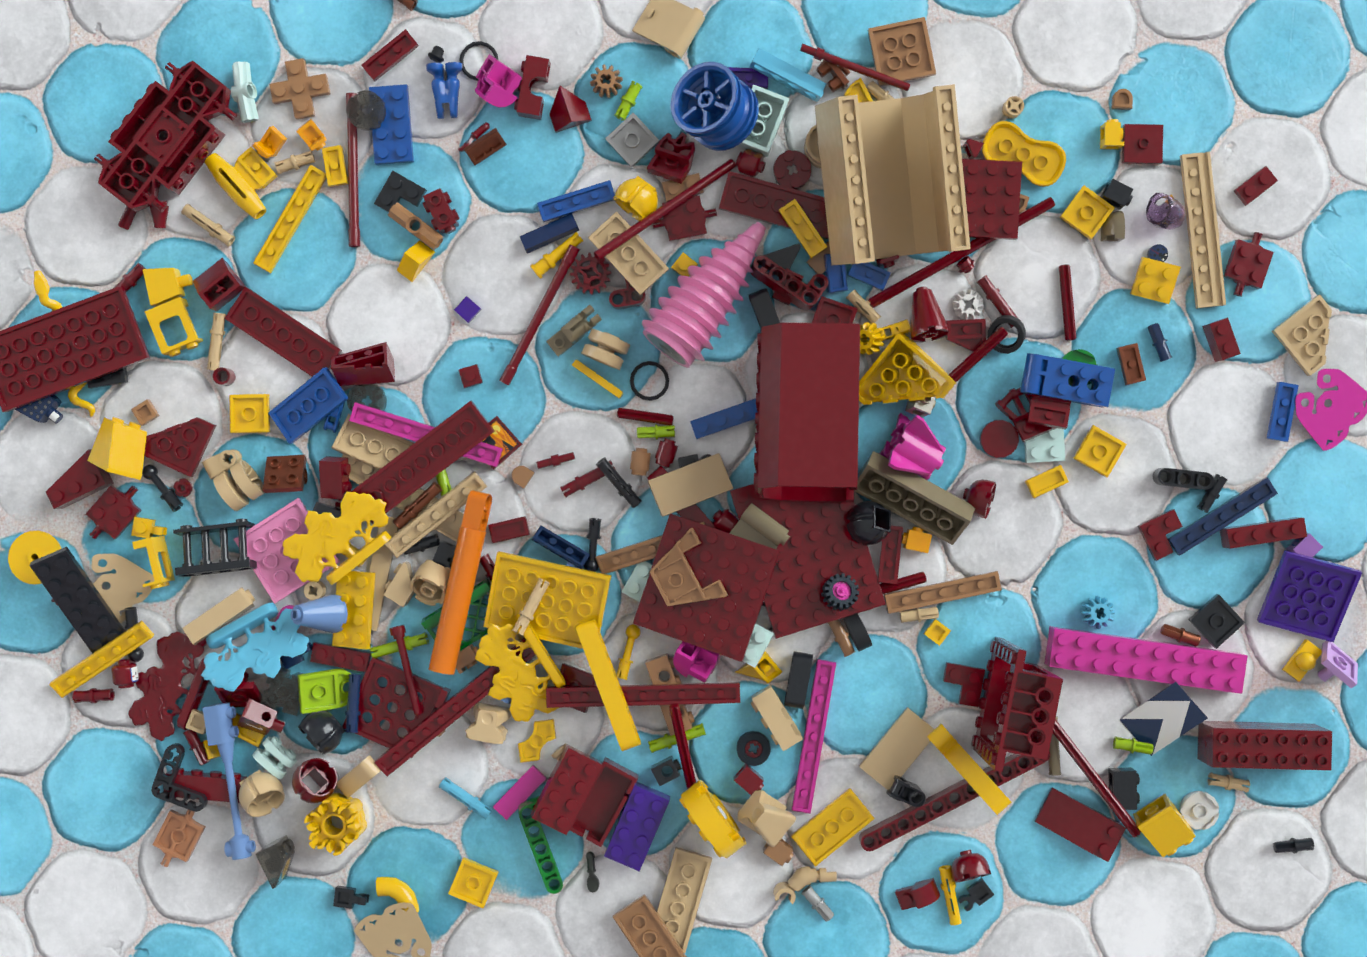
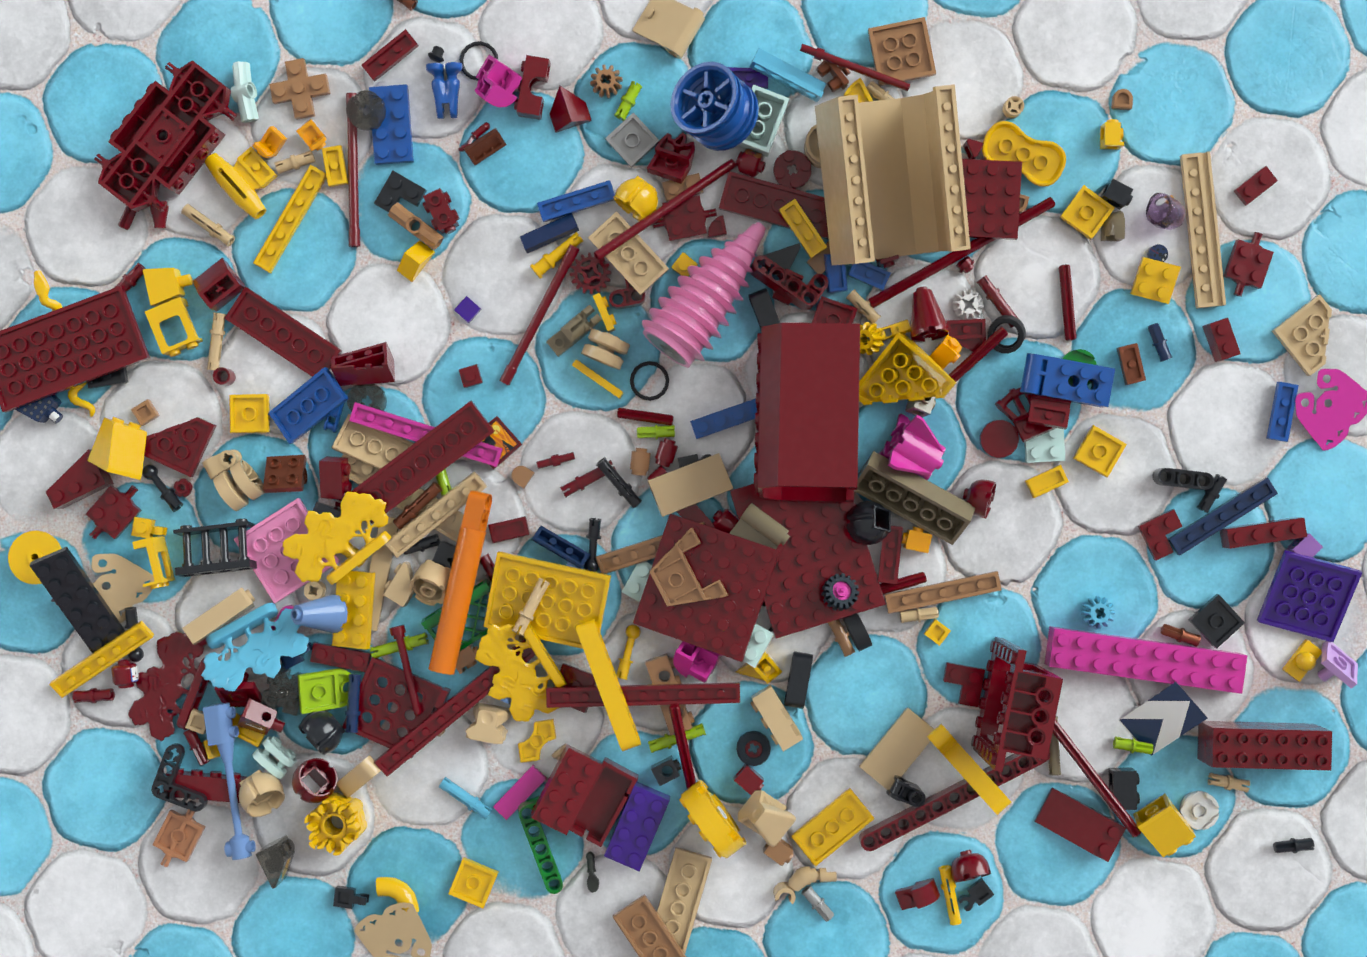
(602, 305): none -> yellow plate
(717, 227): none -> dark red tile
(813, 736): dark pink tile -> none
(946, 352): none -> light orange brick
(1142, 144): dark red plate -> none

